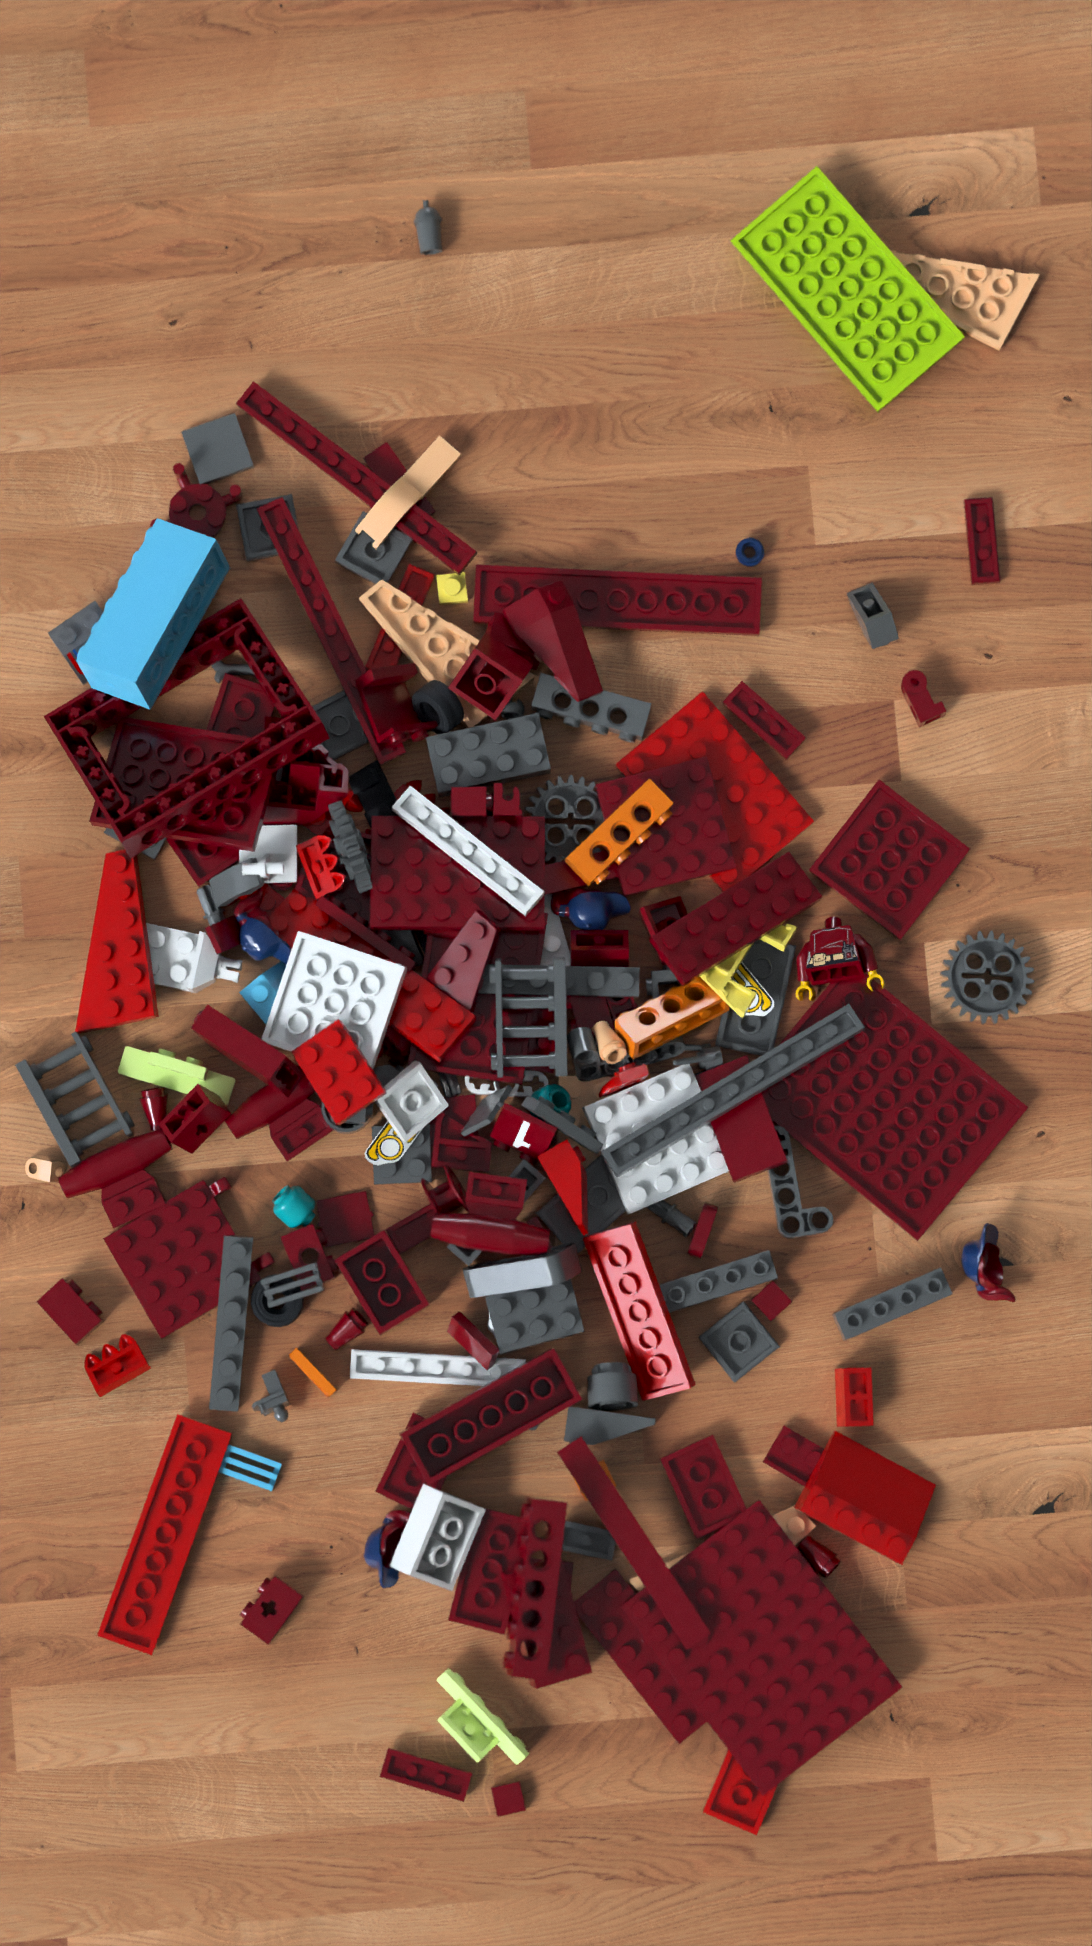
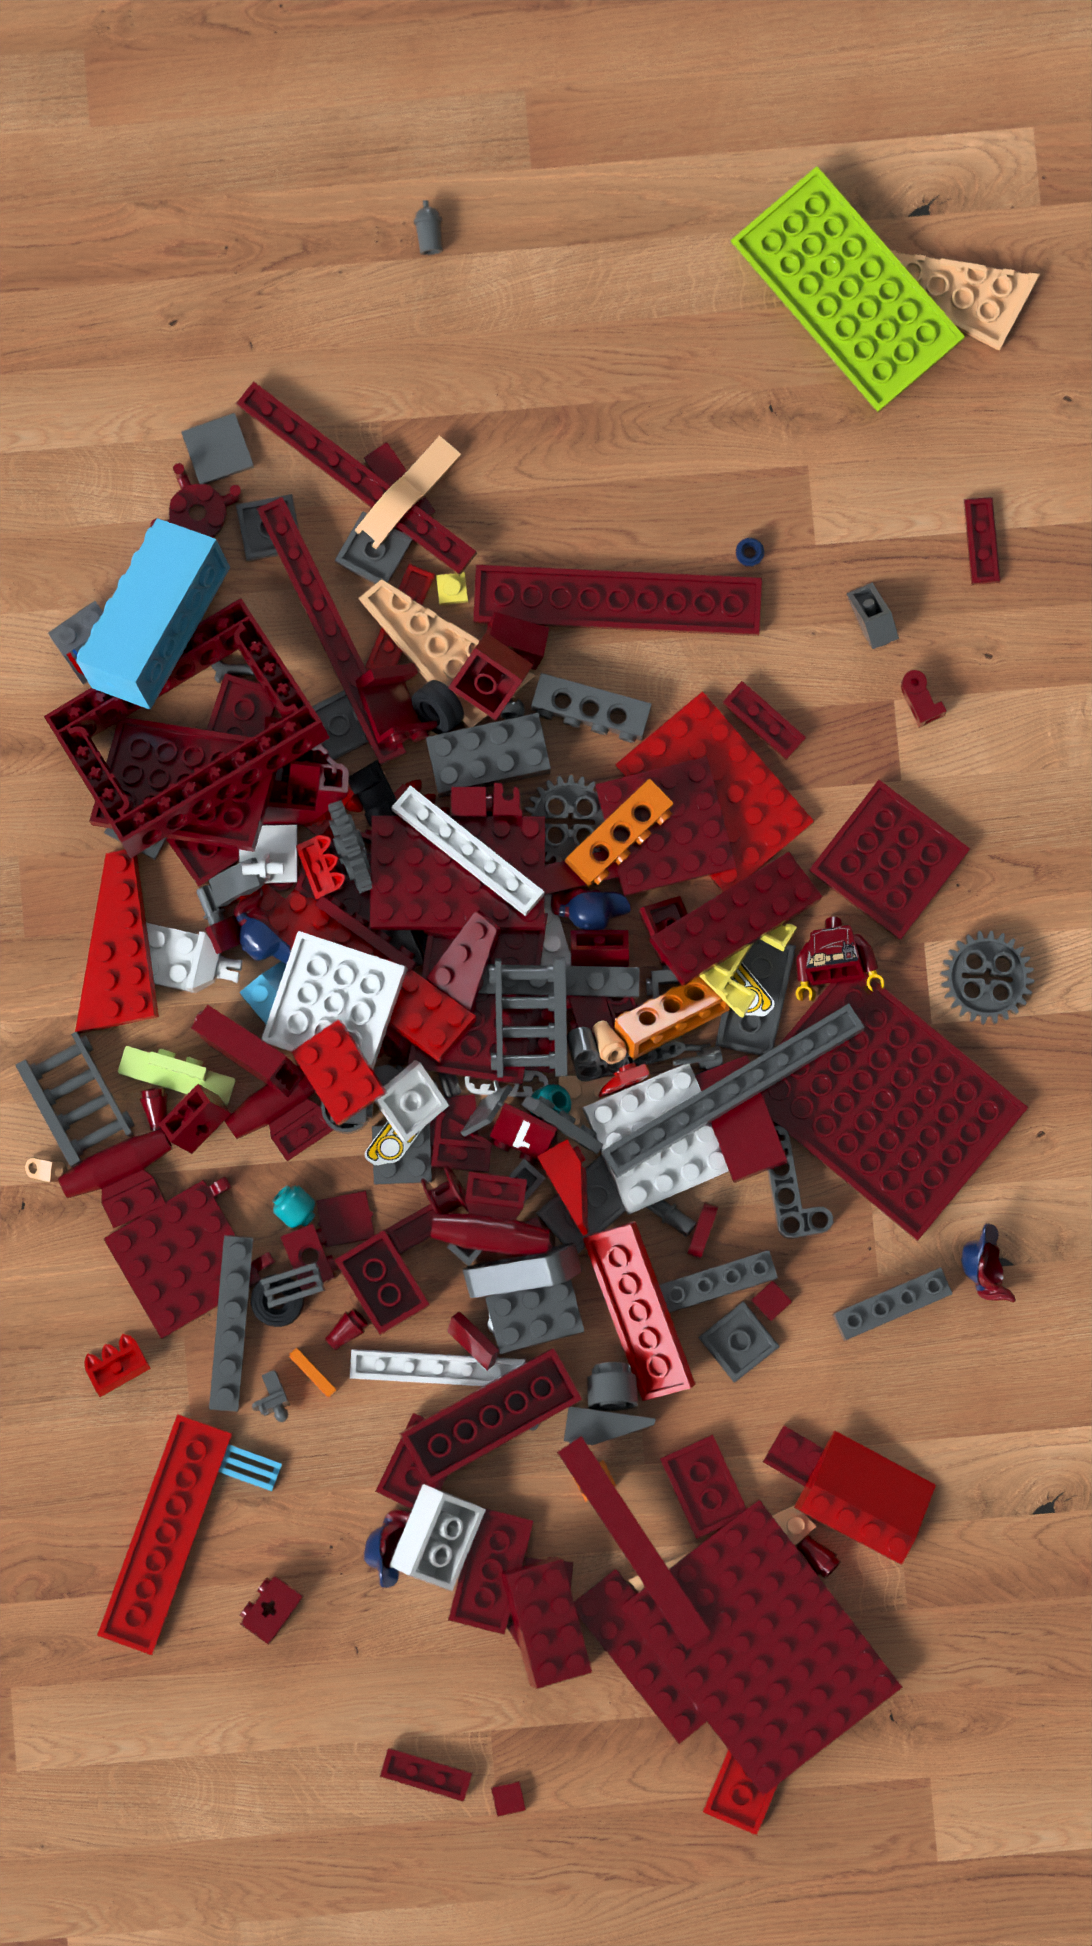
(71, 1310): dark red brick -> none
(474, 1724): yellowish green bracket -> none
(547, 1574): dark red brick -> none
(553, 630): dark red wedge -> none
(588, 1541): dark grey plate -> none
(854, 1397): red hinge -> none

